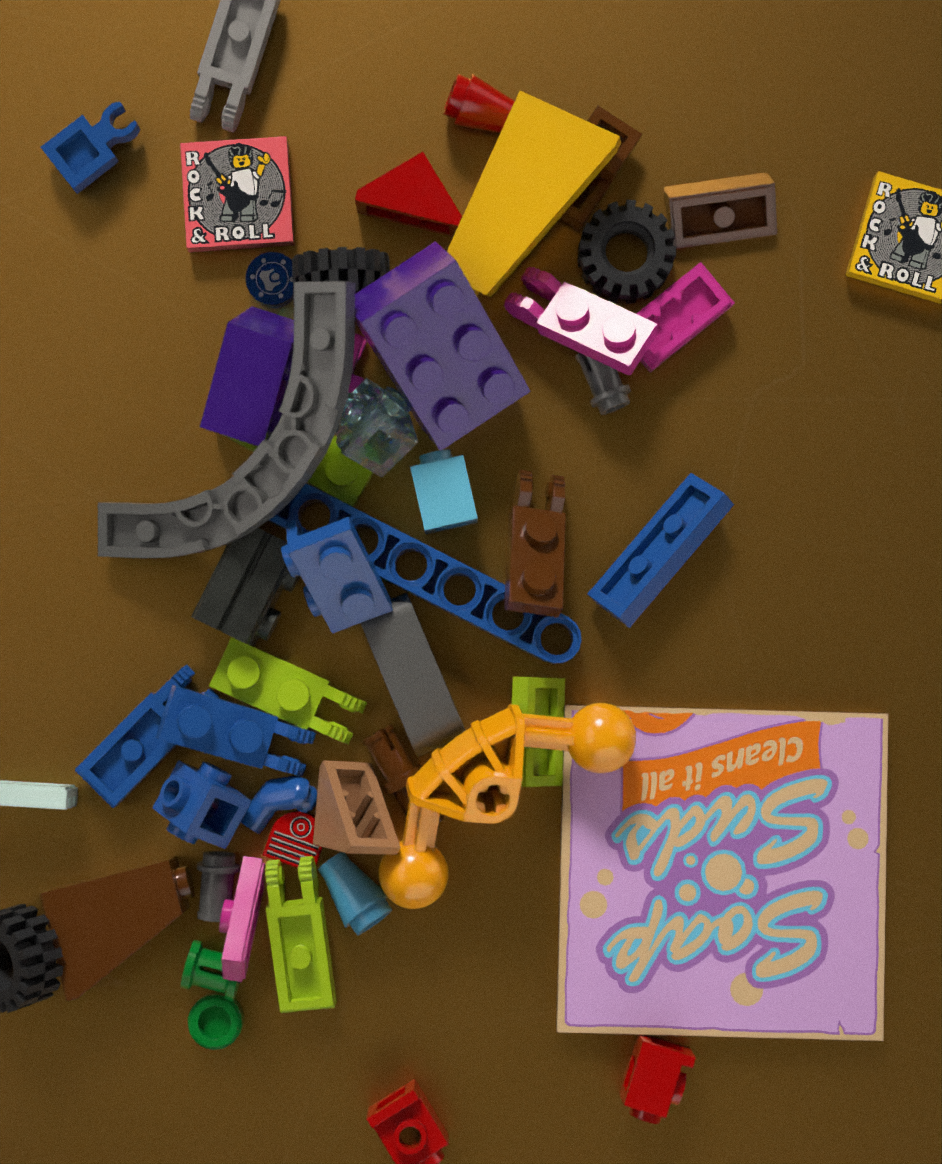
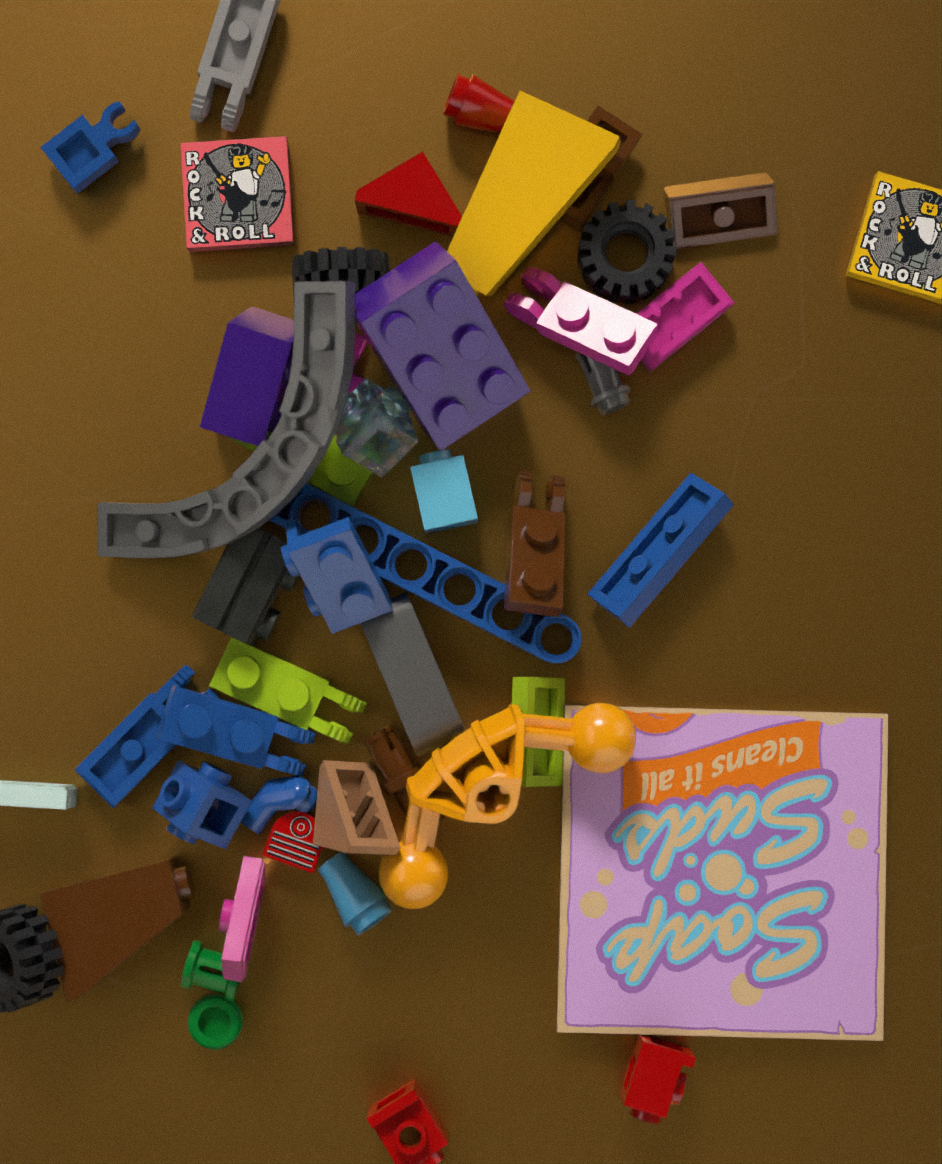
(216, 883): dark grey pin -> none
(270, 280): clear blue tile -> none
(299, 941): lime hinge -> none

